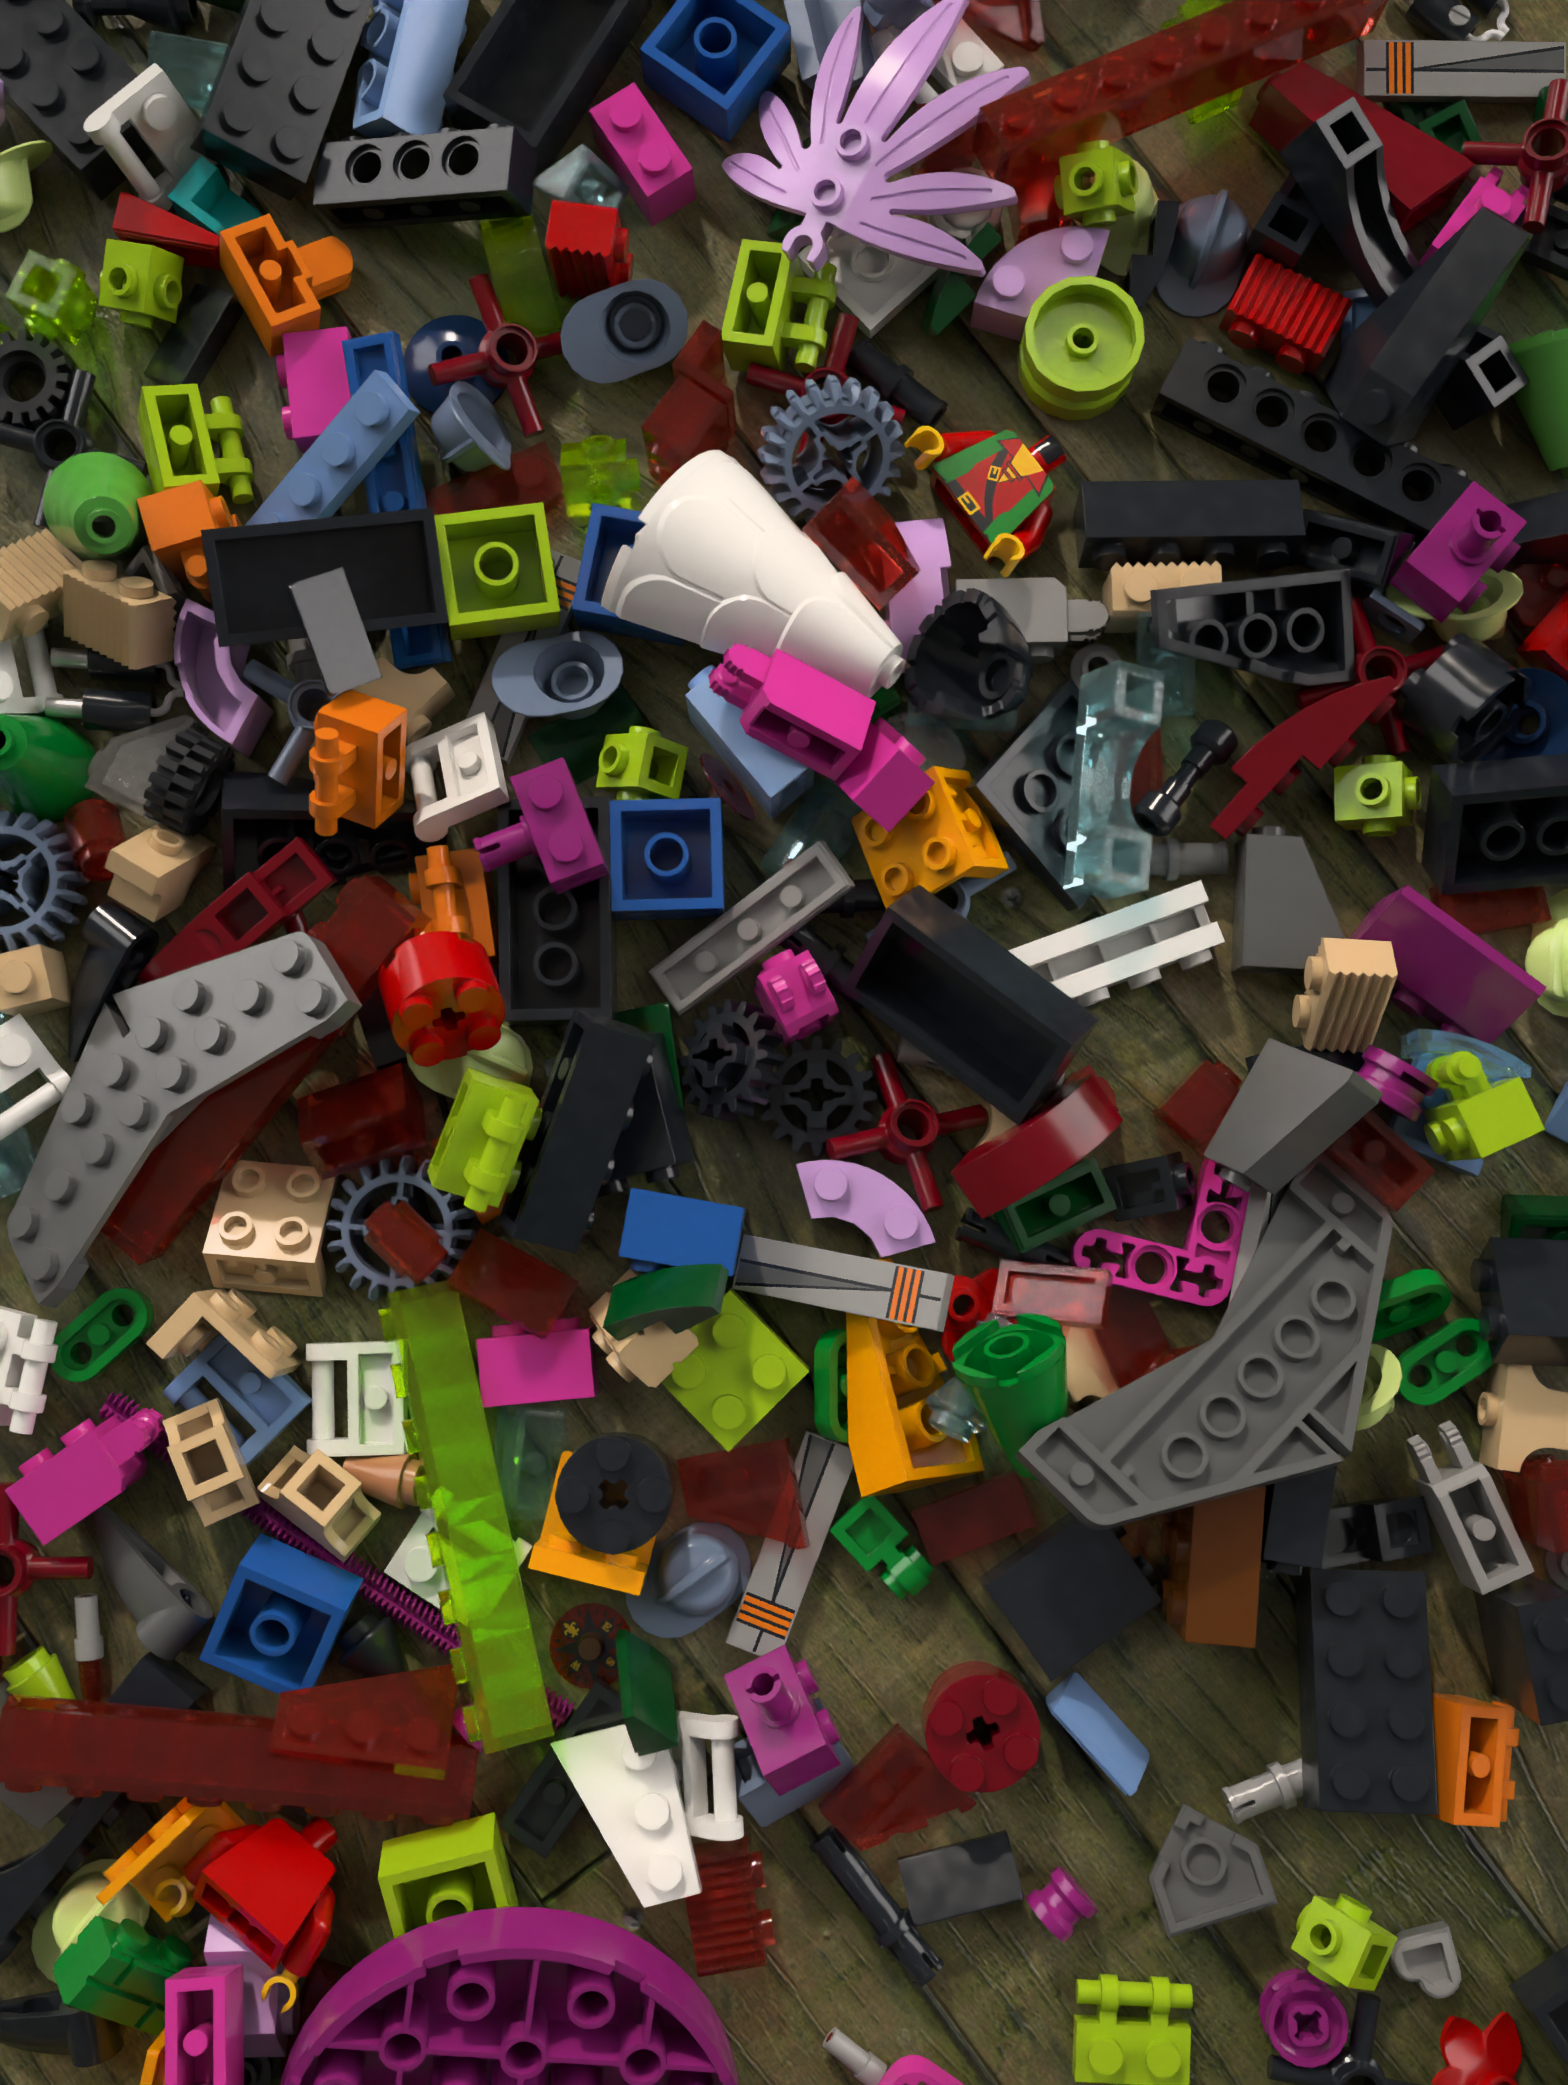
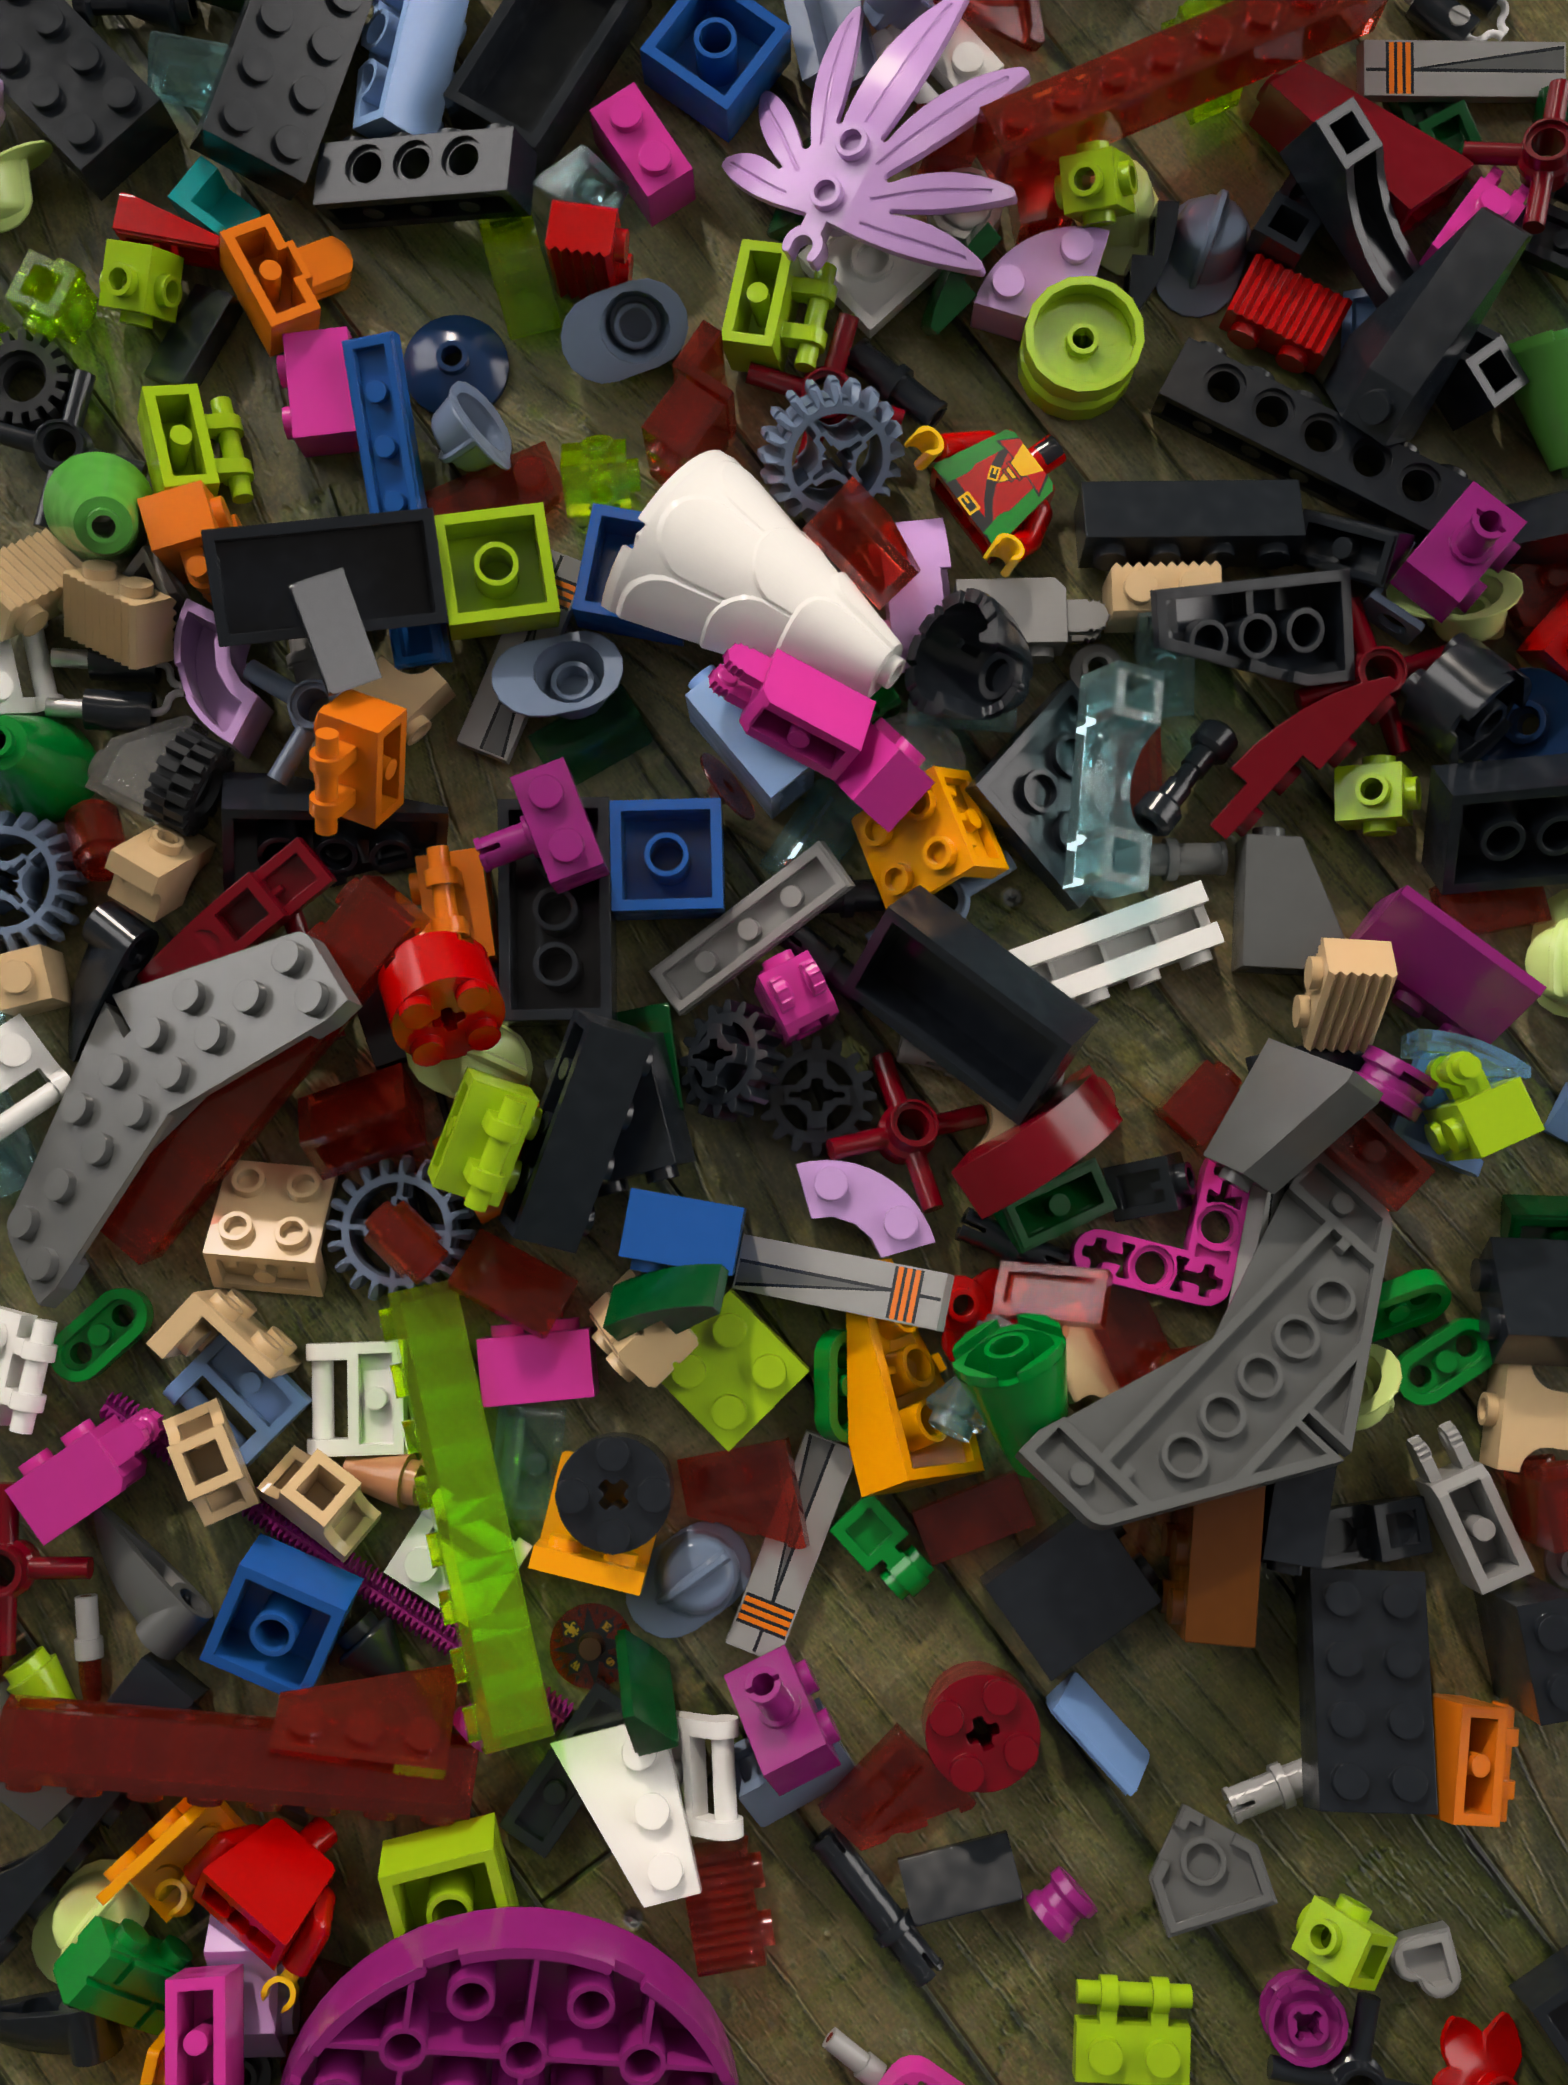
(162, 122): white plate -> none
(341, 454): medium blue plate -> none
(470, 774): white plate -> none
(489, 364): dark red bar -> none
(641, 765): lime brick -> none

